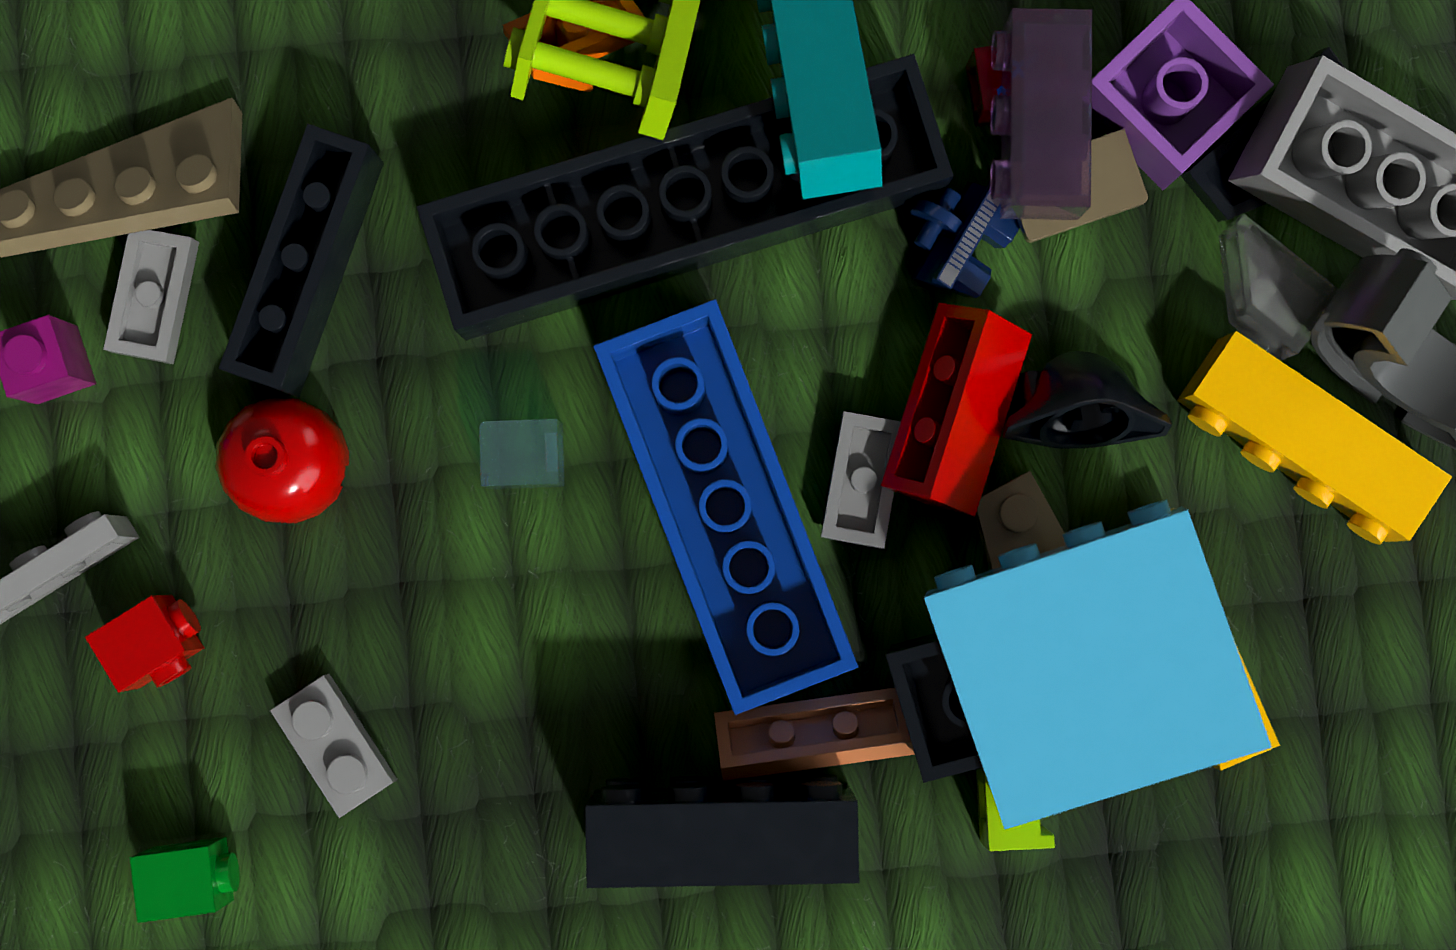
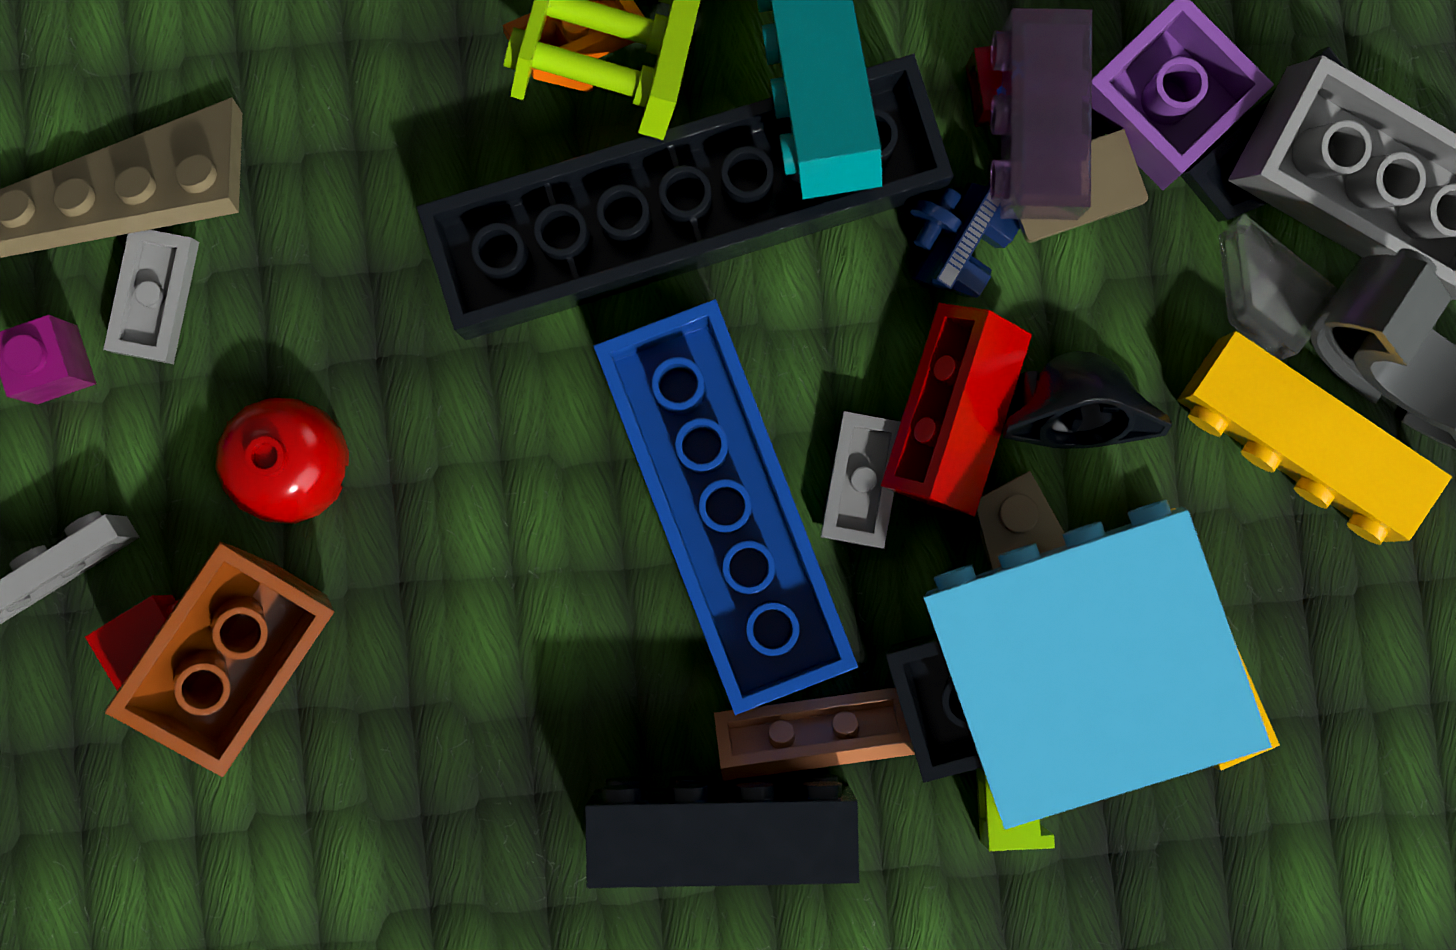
(183, 879): green brick -> none
(221, 657): none -> dark orange slope
(302, 261): black brick -> none
(333, 745): light grey plate -> none
(521, 454): clear light blue panel -> none

